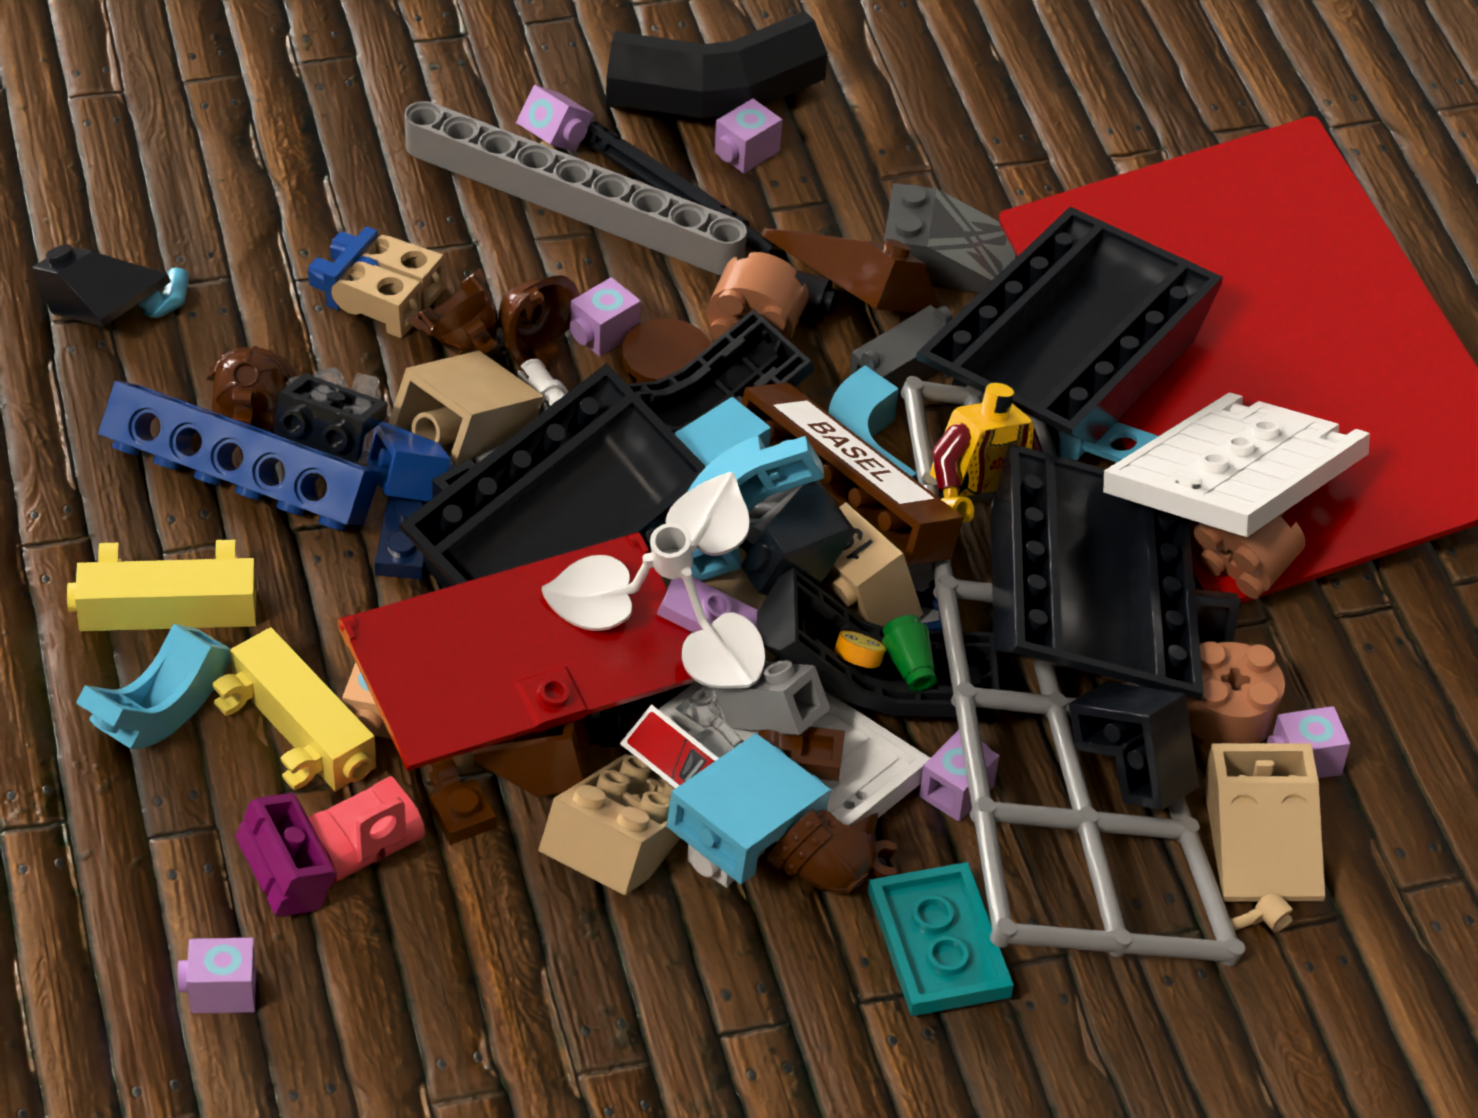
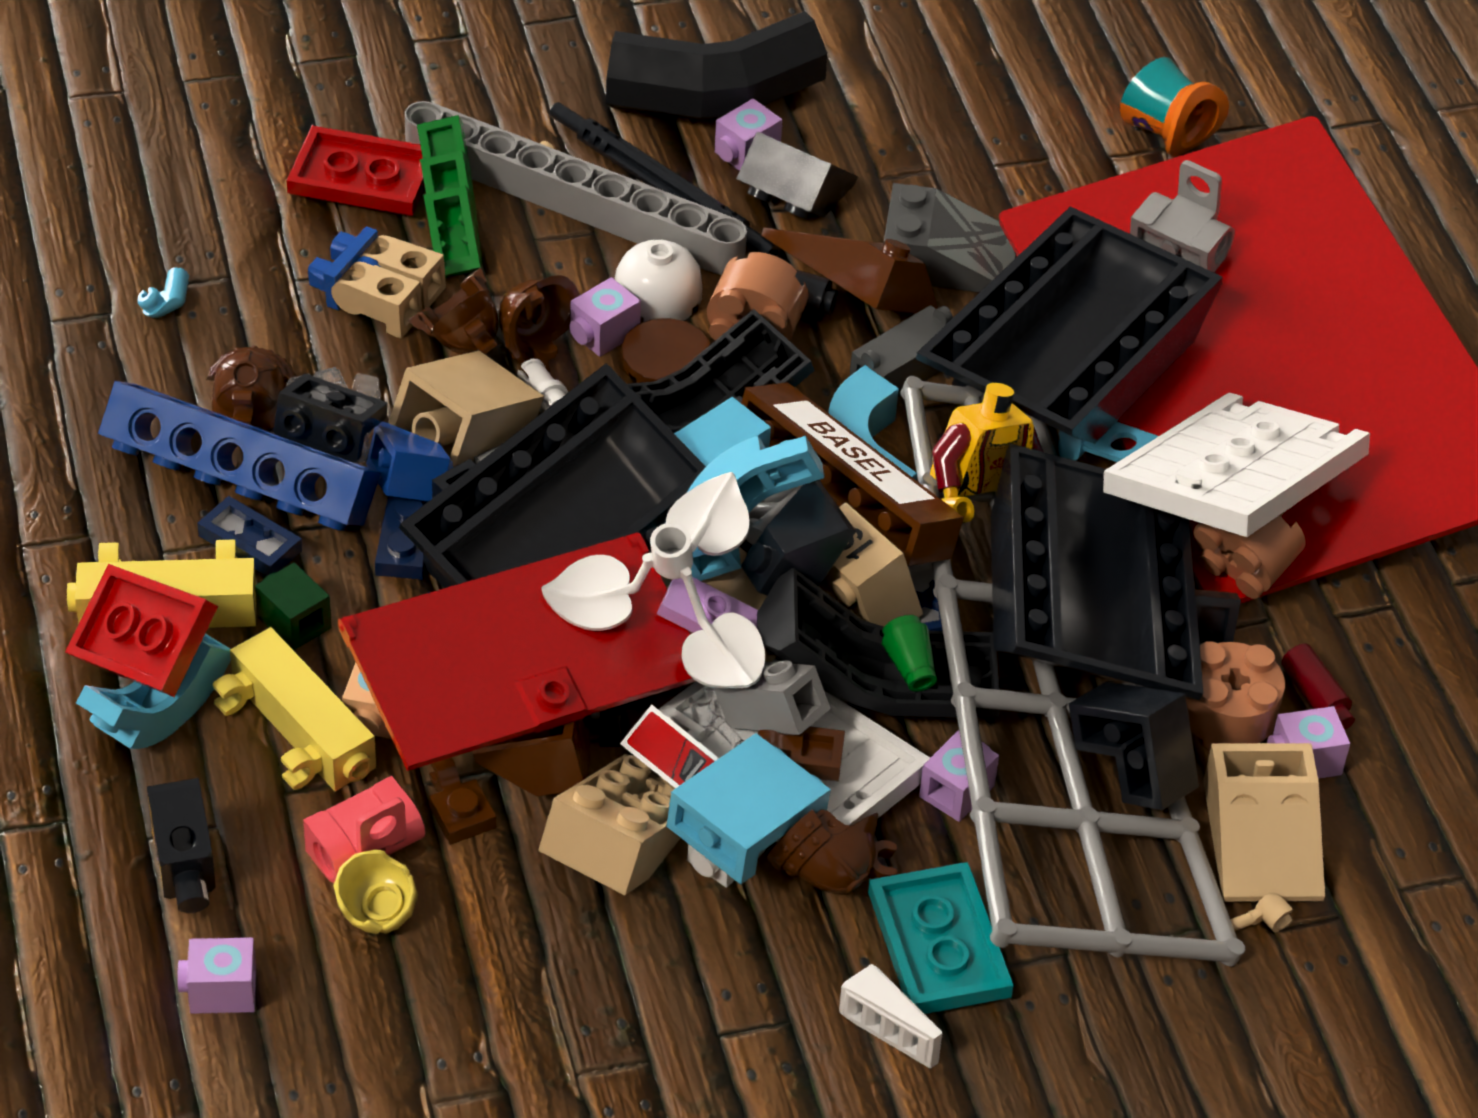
(93, 285): black slope -> none
(141, 630): none -> red plate
(182, 843): none -> black torso
(254, 535): none -> dark blue piece
(285, 854): magenta brick -> none
(293, 606): none -> dark green brick
(358, 170): none -> red plate
(375, 892): none -> light yellow hair
(450, 195): none -> green slope
(555, 118): lavender brick -> none
(662, 278): none -> white cylinder
(794, 177): none -> slope
(859, 649): light orange tile -> none
(887, 1013): none -> white slope
(1173, 106): none -> hat
(1188, 222): none -> light grey piece
(1317, 682): none -> dark red cylinder

